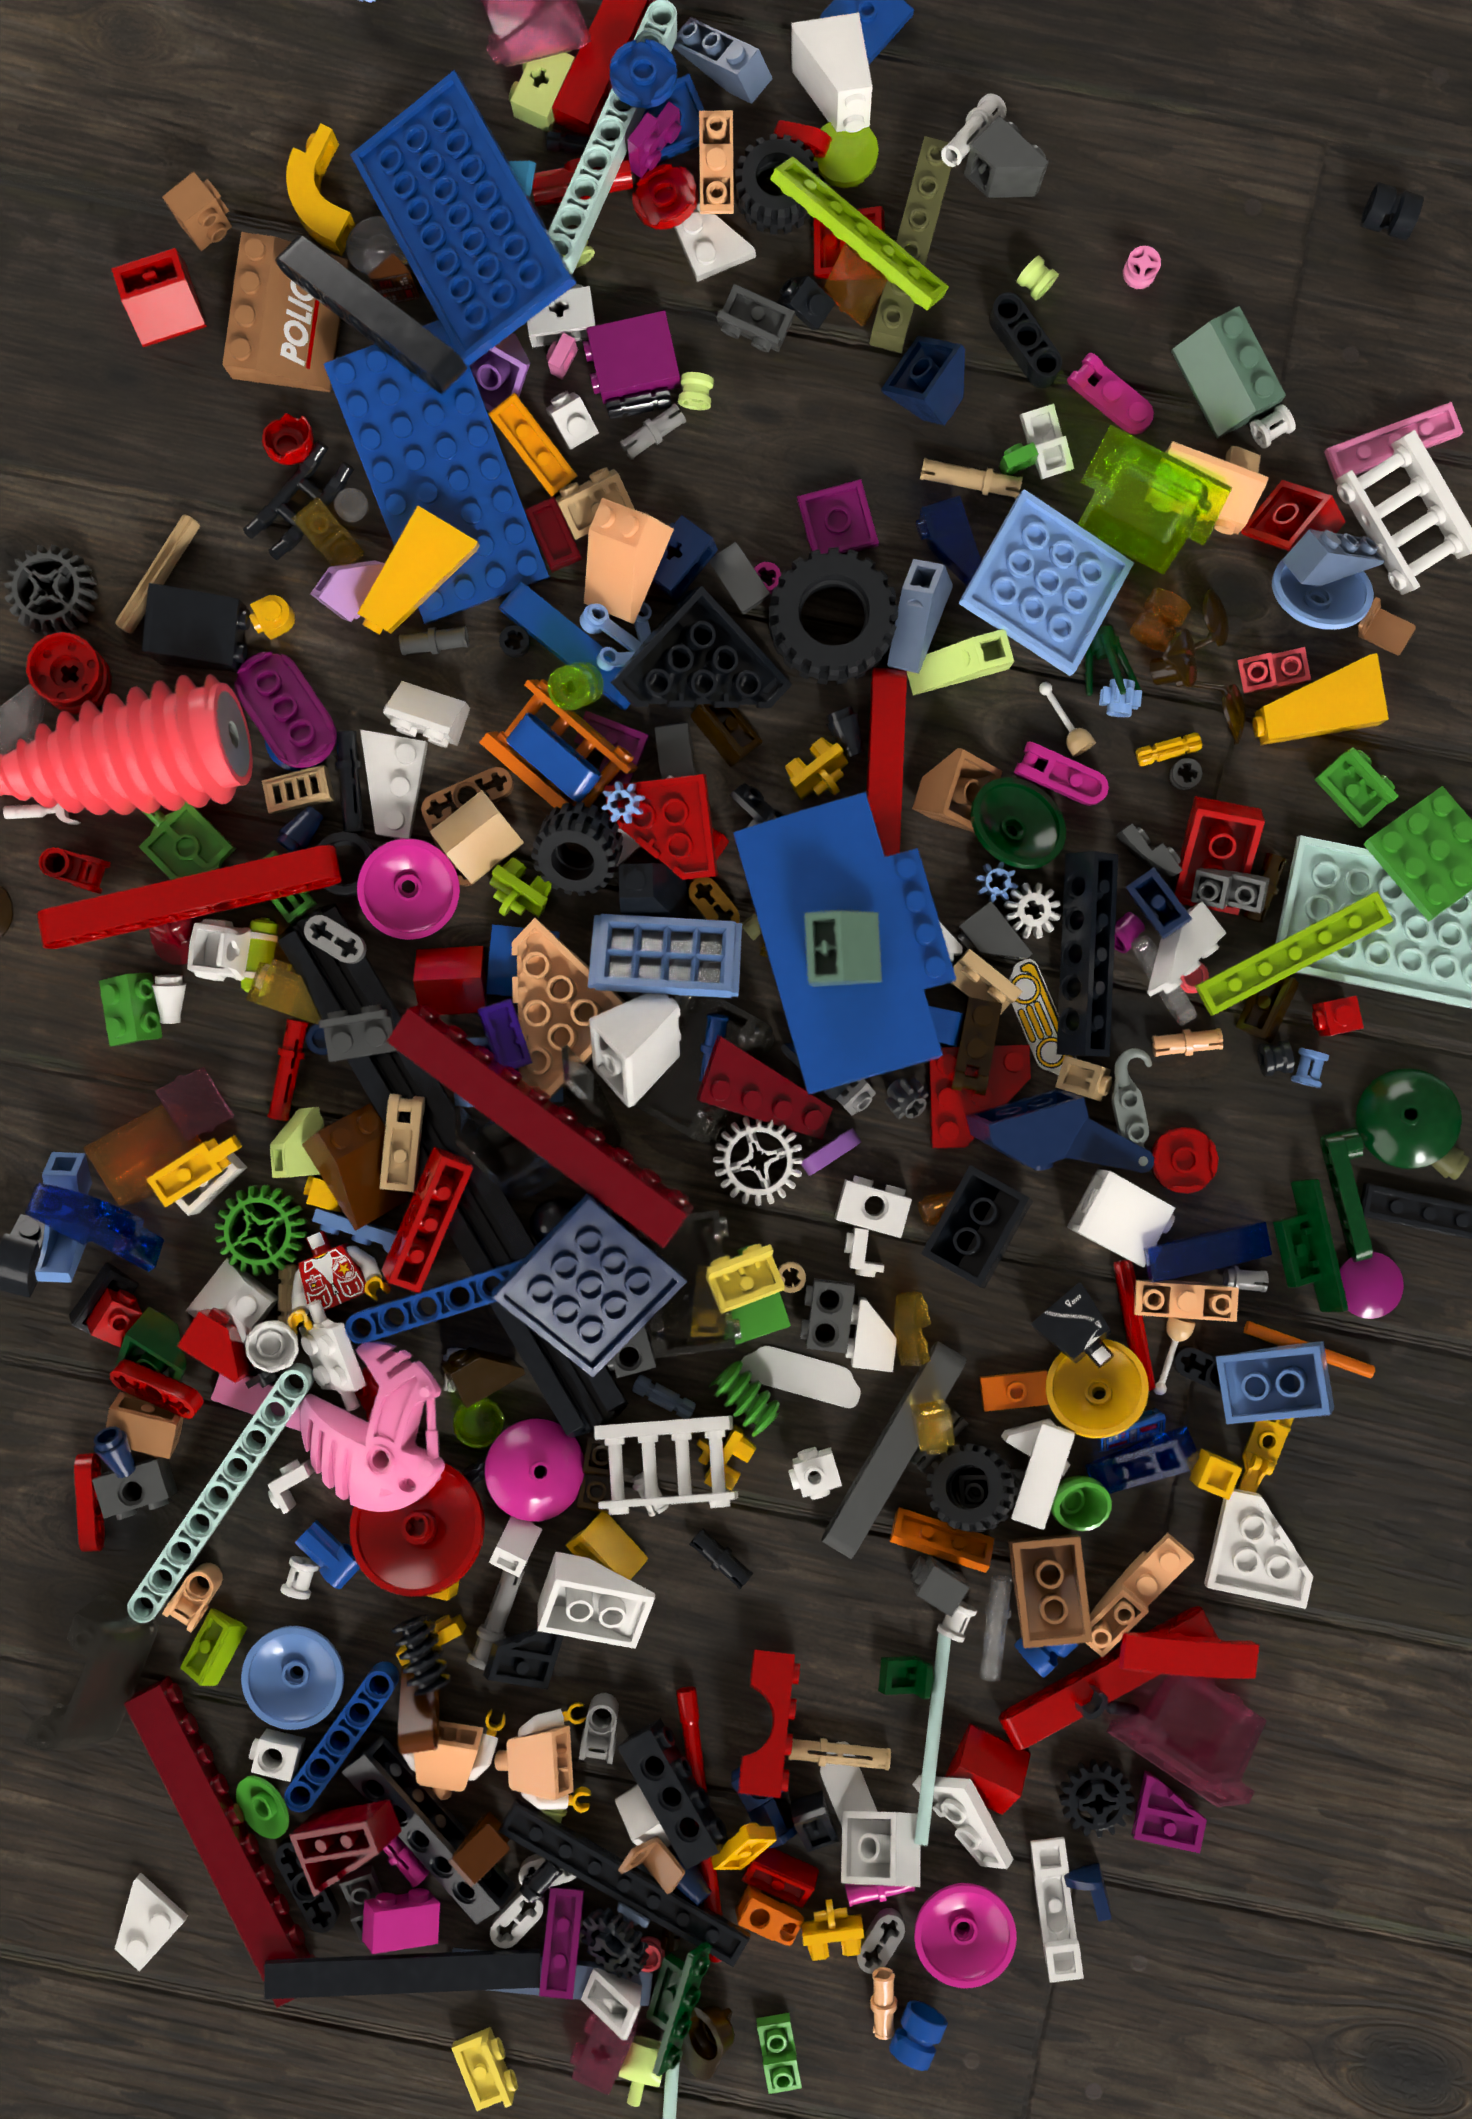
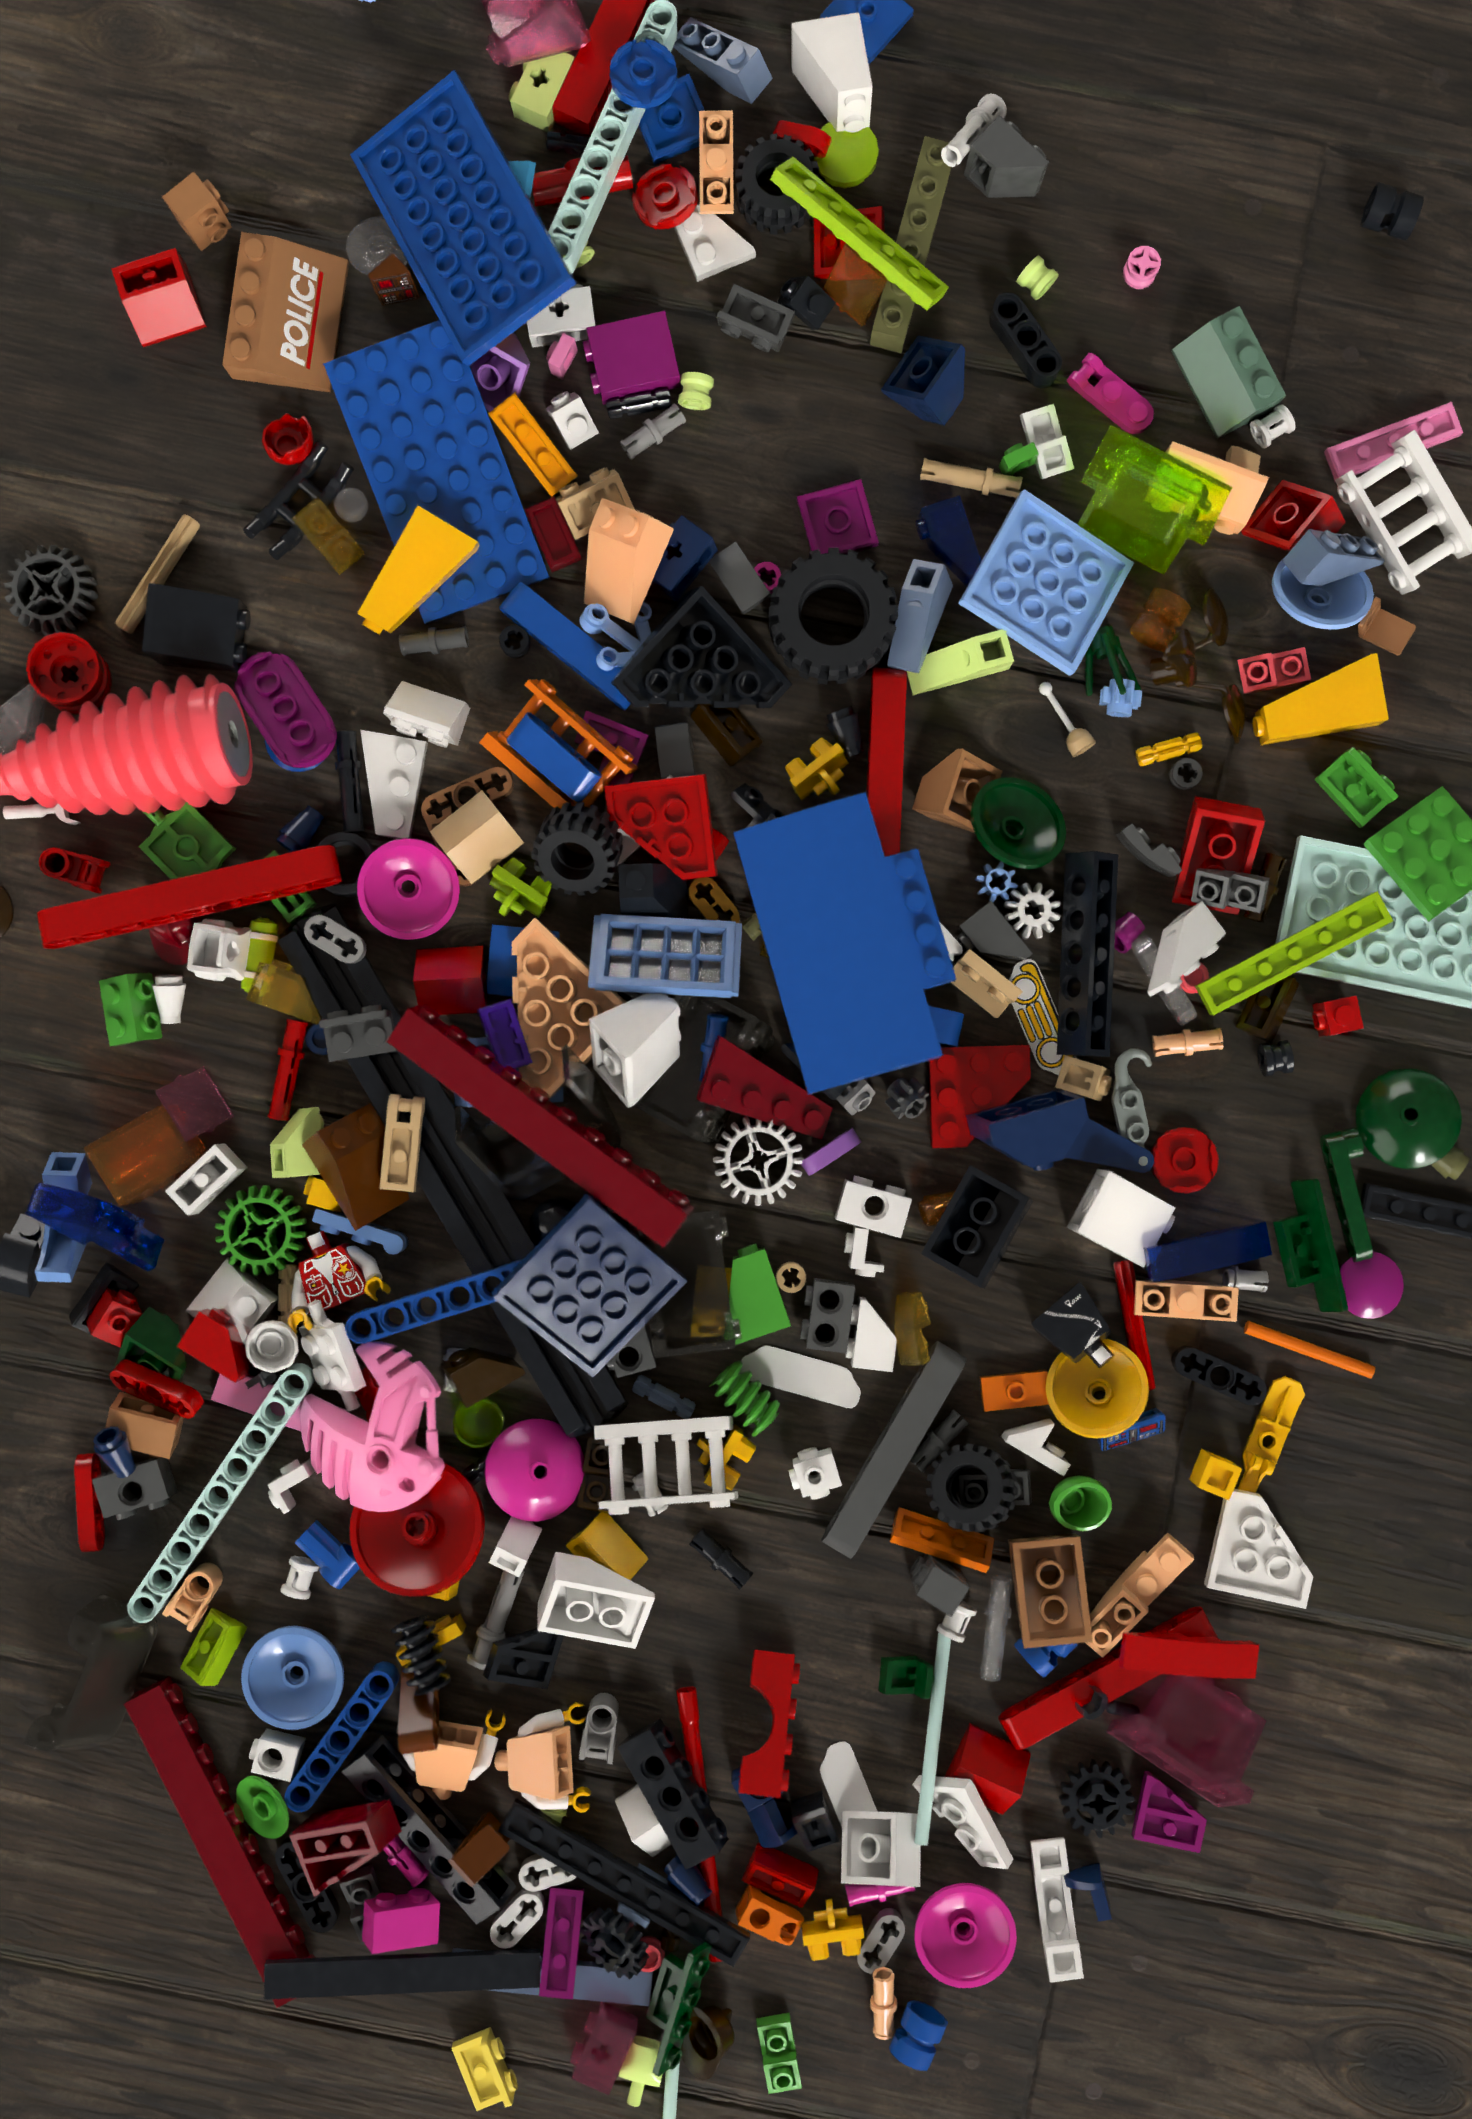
(147, 1922): white wing -> none
(192, 1169): yellow hinge -> none
(272, 616): yellow plate -> none
(304, 174): yellow arch -> none
(325, 793): tan slope -> none
(346, 587): lavender slope -> none
(371, 314): black beam -> none
(426, 1219): red brick -> none
(540, 1880): black pin -> none
(575, 685): clear neon green wheel -> none
(613, 2000): white slope -> none
(614, 797): light blue gear -> none
(651, 137): magenta plate -> none
(658, 1861): medium nougat bracket -> none
(744, 1278): light yellow bracket -> none
(744, 1847): yellow plate -> none
(843, 948): sand green slope -> none
(879, 1757): tan pin -> none
(933, 1426): clear yellow slope -> none
(976, 1045): dark brown plate -> none
(1043, 1475): white tile -> none
(1063, 775): dark pink plate -> none
(1146, 1461): clear blue slope -> none
(1158, 903): dark blue slope -> none
(1178, 1330): hinge -> none
(1275, 1383): medium blue slope -> none
(1317, 1065): medium blue bush -> none

